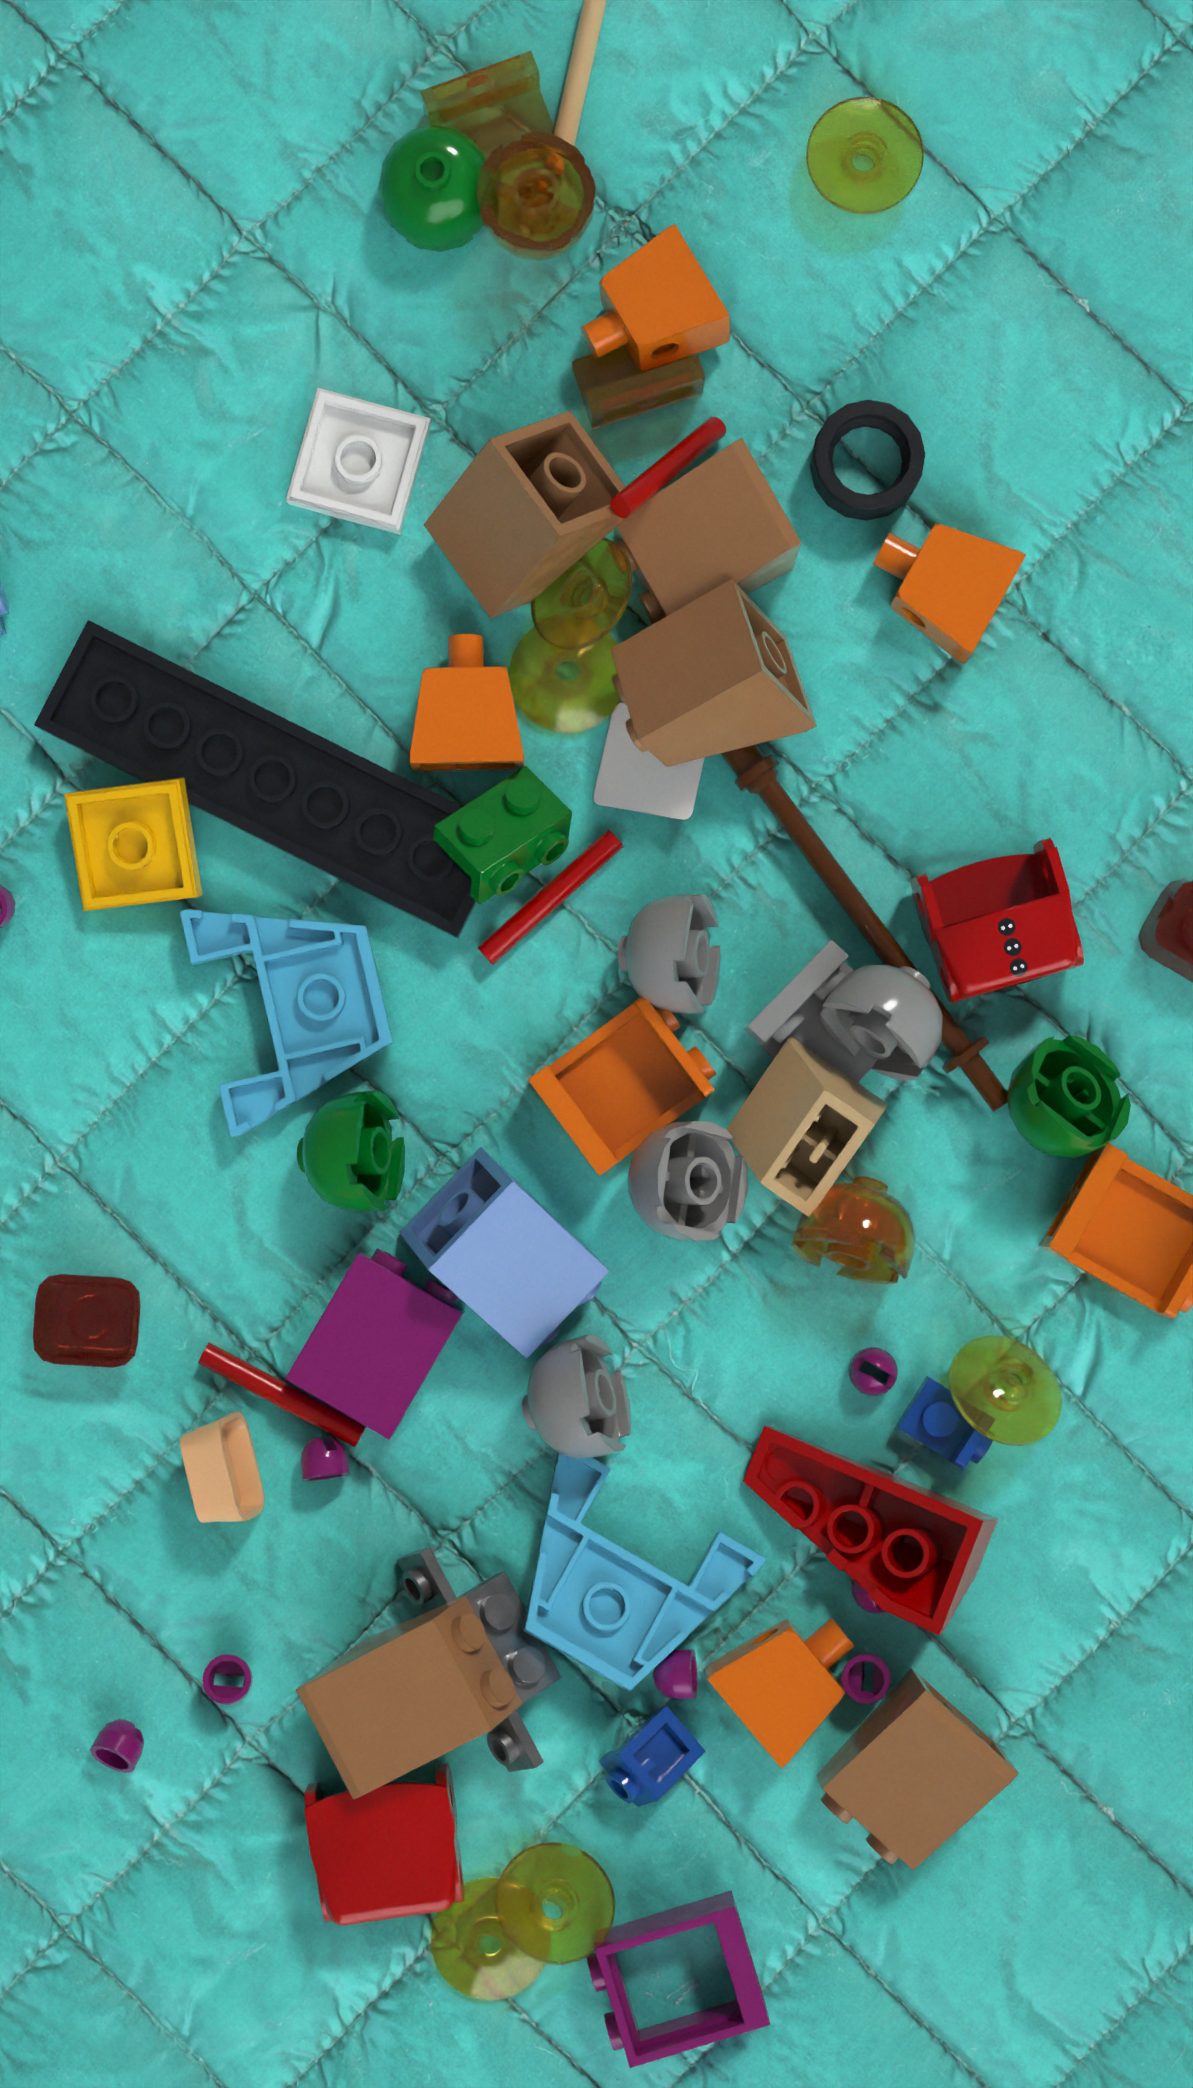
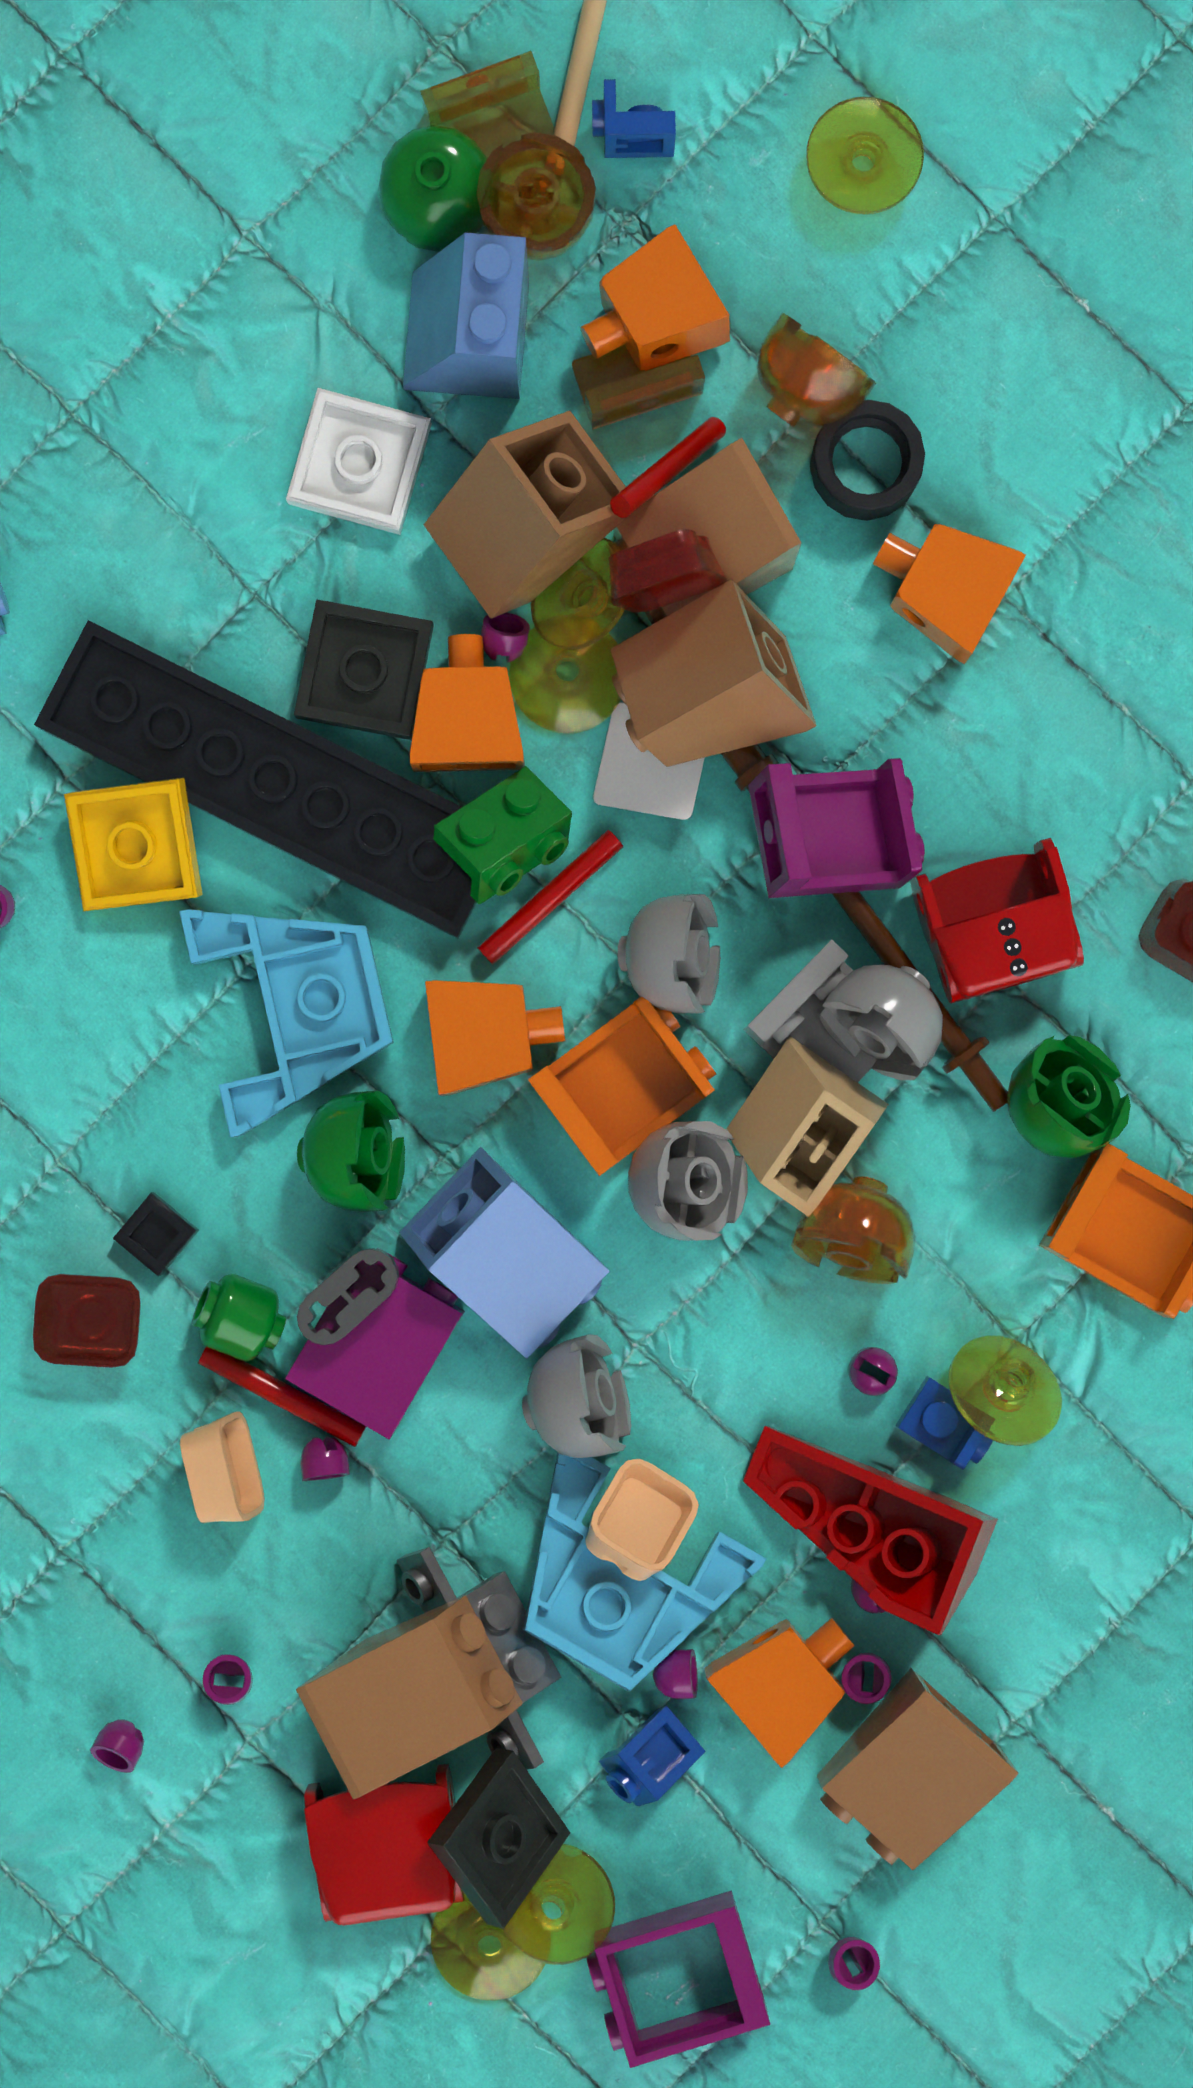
(155, 1234): none -> black tile
(238, 1317): none -> green head
(338, 1285): none -> dark grey beam
(363, 669): none -> pearl dark grey plate
(469, 318): none -> medium blue slope
(485, 1032): none -> orange torso
(499, 1837): none -> pearl dark grey plate
(505, 636): none -> magenta hinge
(632, 134): none -> blue bracket
(641, 1519): none -> light nougat piece
(663, 571): none -> clear red piece
(808, 376): none -> clear orange cylinder
(835, 830): none -> magenta panel
(863, 1956): none -> magenta hinge

